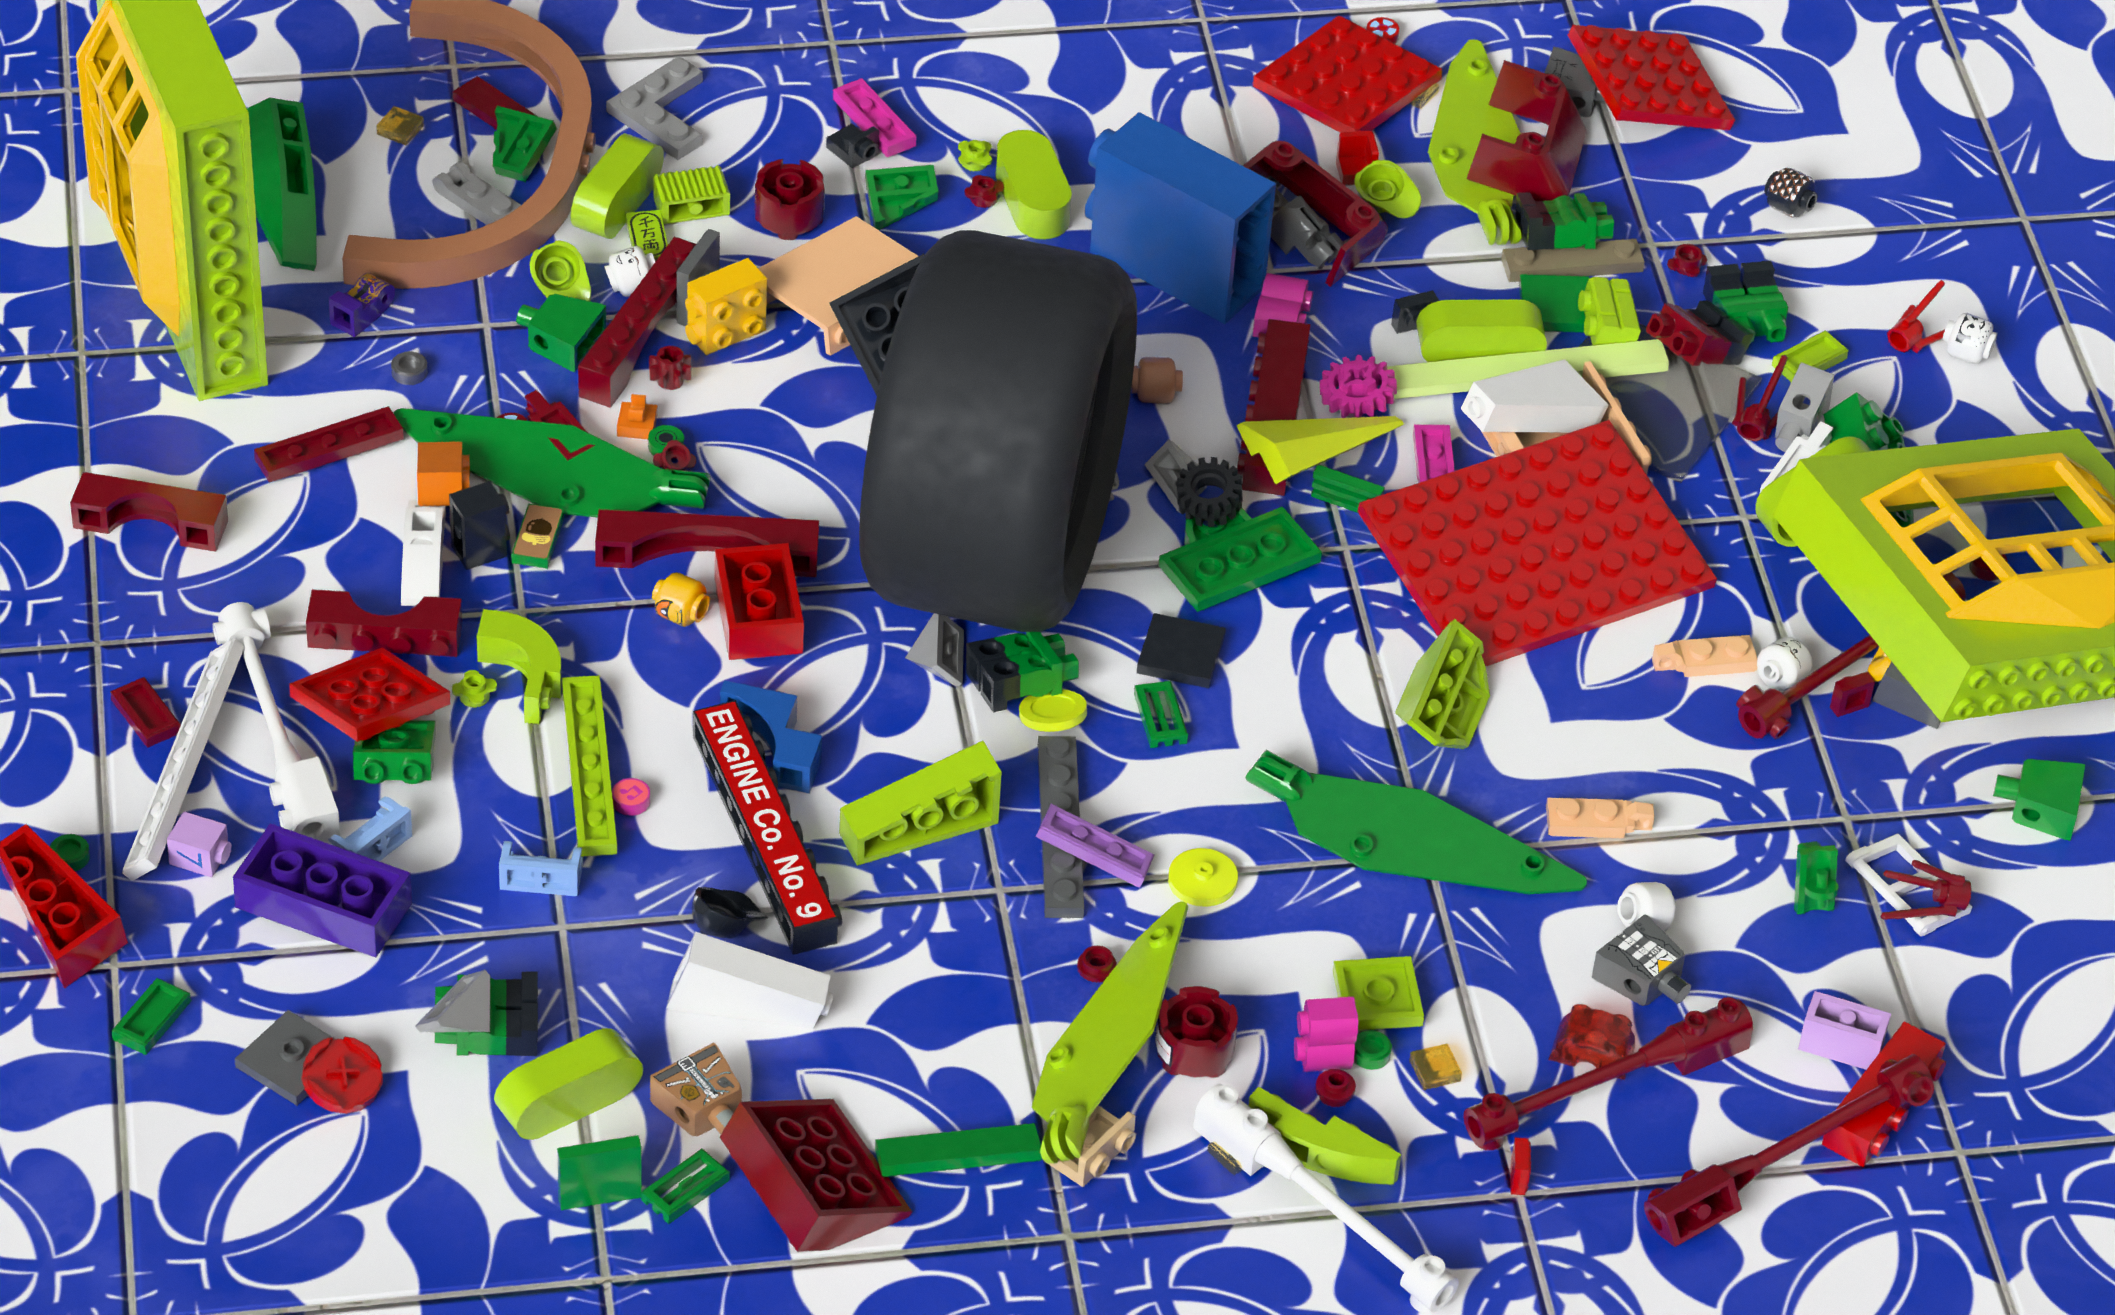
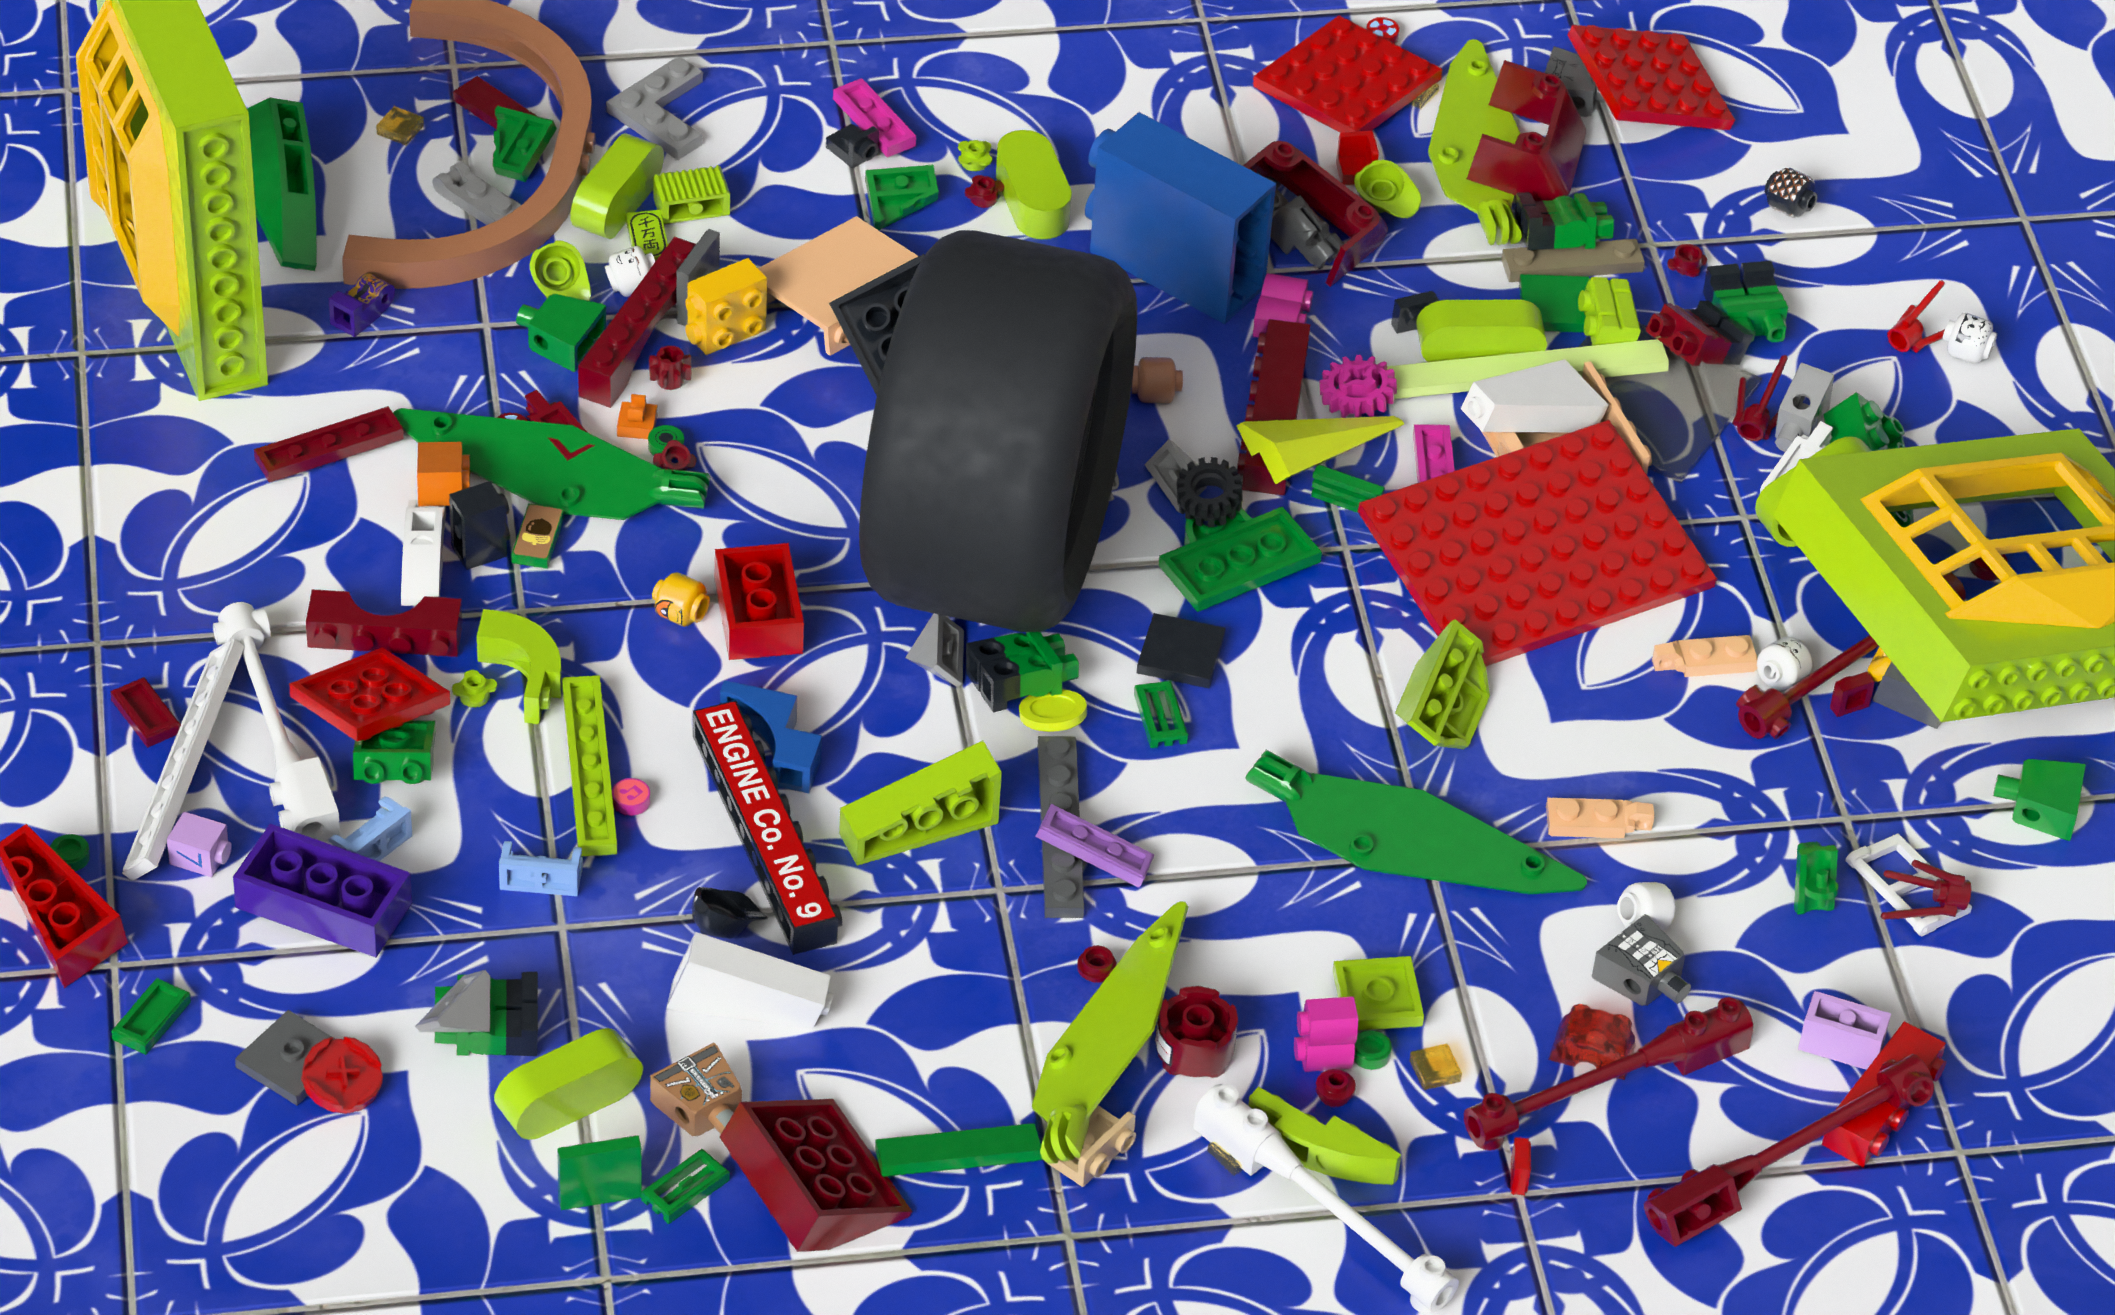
(109, 501): dark red arch -> none
(409, 368): flat silver tile -> none
(636, 537): dark red arch -> none
(789, 198): dark red brick -> none
(1203, 877): neon yellow piece -> none
(1818, 351): lime tile -> none

